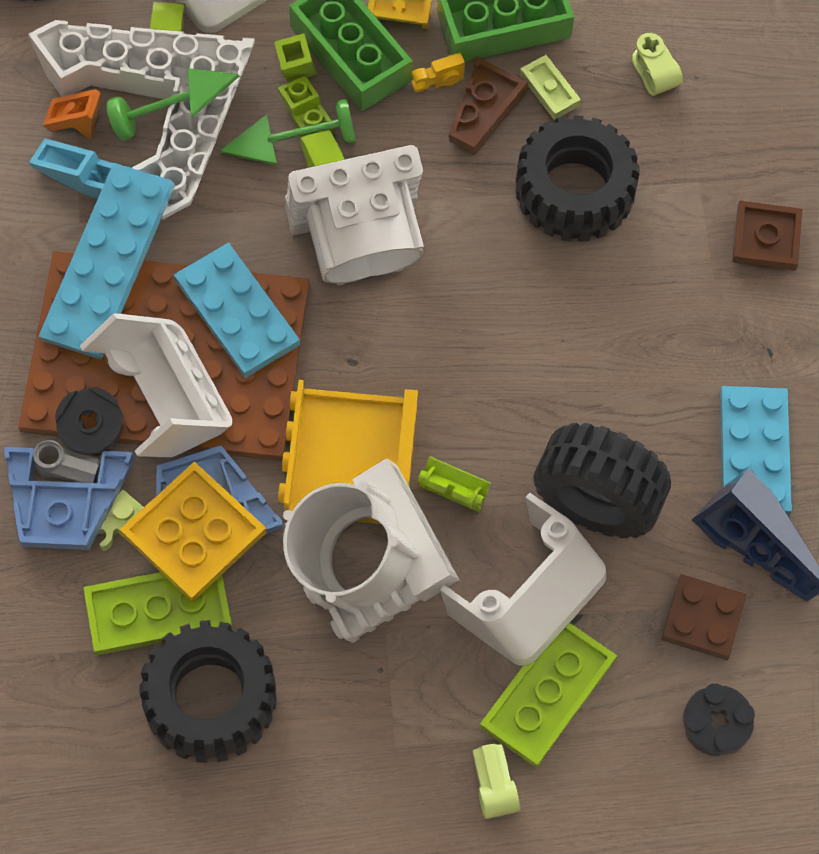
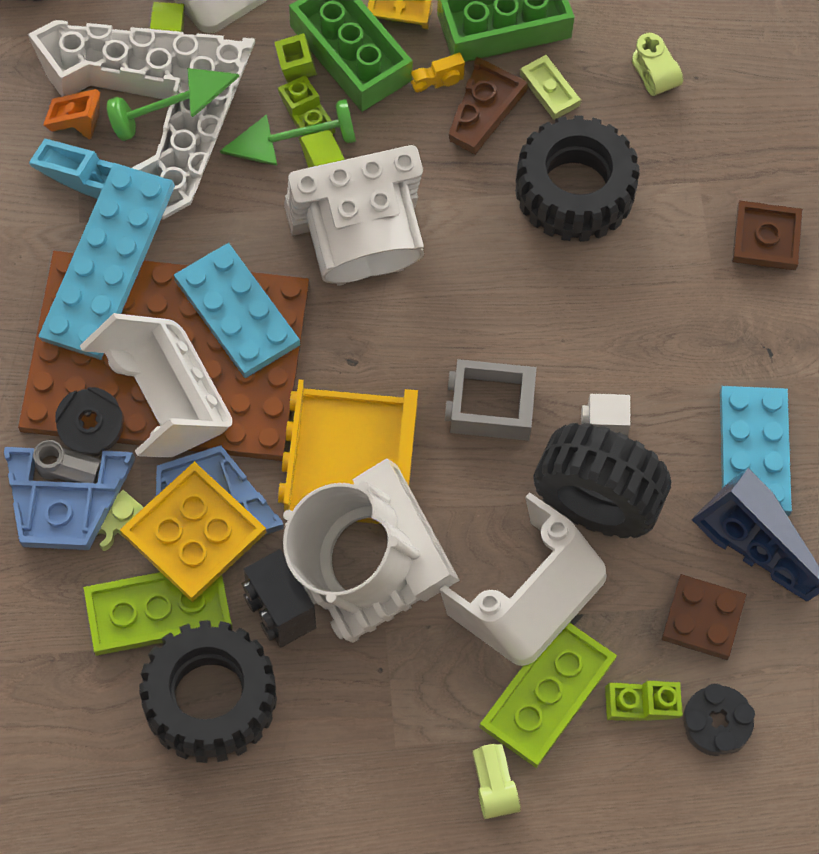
(279, 598): none -> black brick
(454, 484): lime hinge -> none
(491, 425): none -> light grey window
(608, 411): none -> white brick
(643, 701): none -> lime slope

